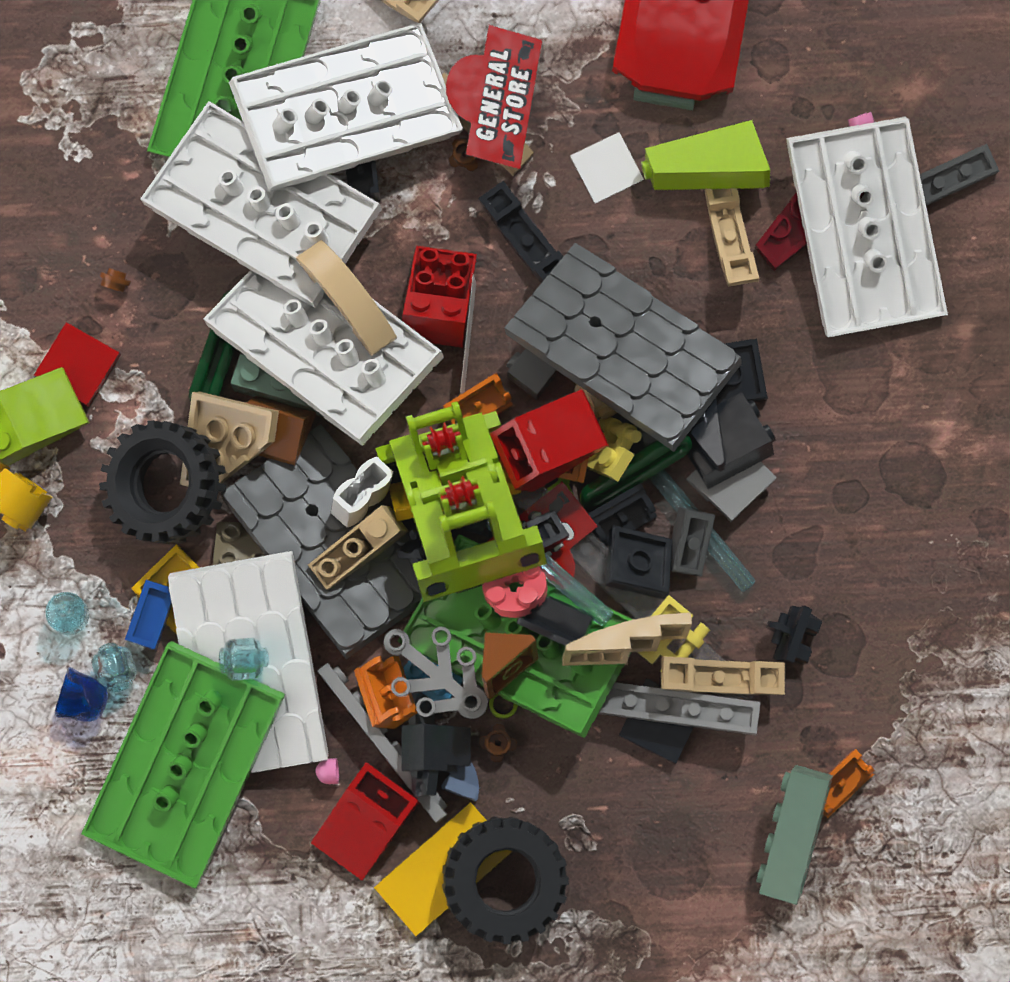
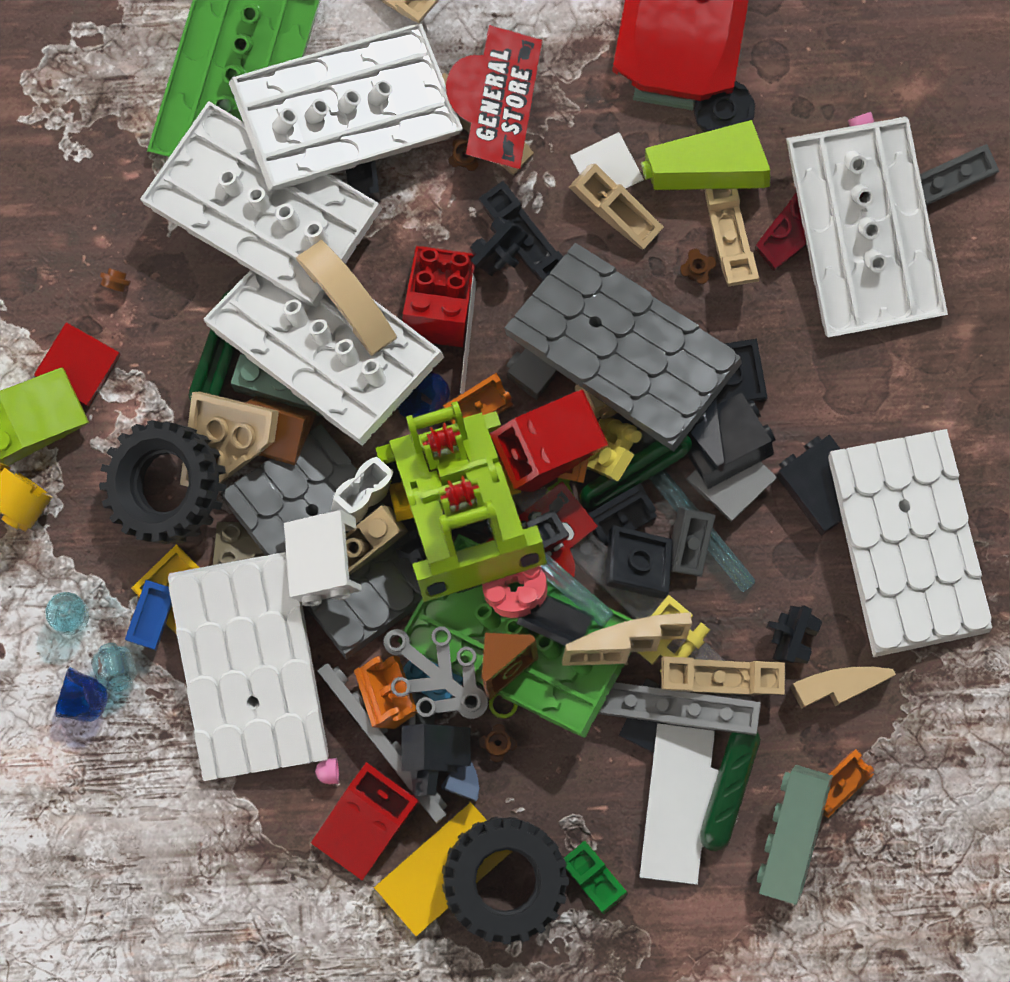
(182, 765): bright green piece -> none
(243, 659): clear light blue head -> none
(319, 558): none -> white panel
(432, 386): none -> clear blue hair
(500, 248): none -> black hips
(594, 877): none -> green slope
(616, 206): none -> tan slope
(677, 803): none -> white sticker
(698, 275): none -> reddish brown plate
(725, 109): none -> black tile
(729, 791): none -> dark green piece
(811, 483): none -> black brick
(839, 684): none -> tan slope
(910, 542): none -> white piece

